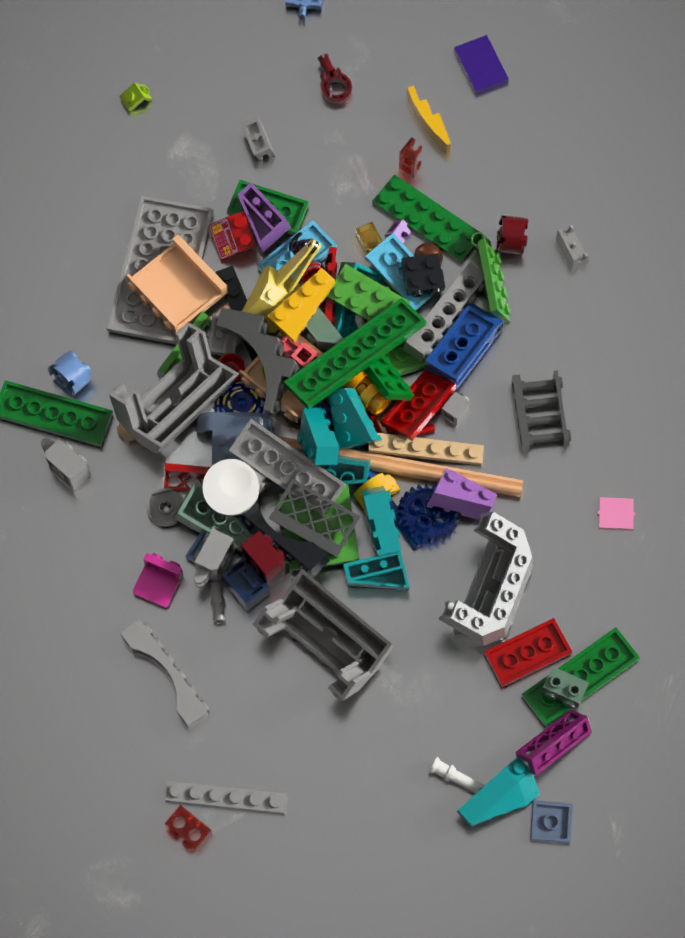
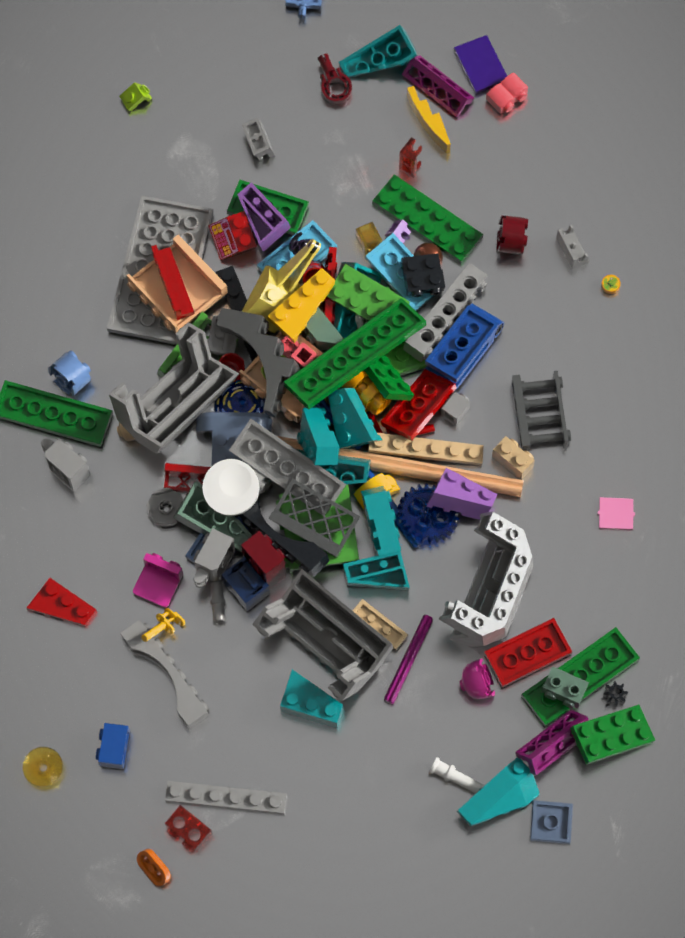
(37, 758): none -> clear yellow dish
(61, 603): none -> red wing
(113, 745): none -> blue brick
(153, 867): none -> orange plate
(164, 624): none -> yellow piece
(172, 282): none -> red fence
(310, 702): none -> teal wedge
(381, 624): none -> tan plate
(383, 53): none -> teal wedge
(408, 659): none -> magenta axle
(442, 81): none -> magenta fence
(477, 680): none -> dark pink cylinder
(493, 277): bright green hinge -> none
(507, 93): none -> coral brick
(513, 457): none -> tan brick
(610, 284): none -> tile
(611, 697): none -> black gear
(612, 734): none -> green plate

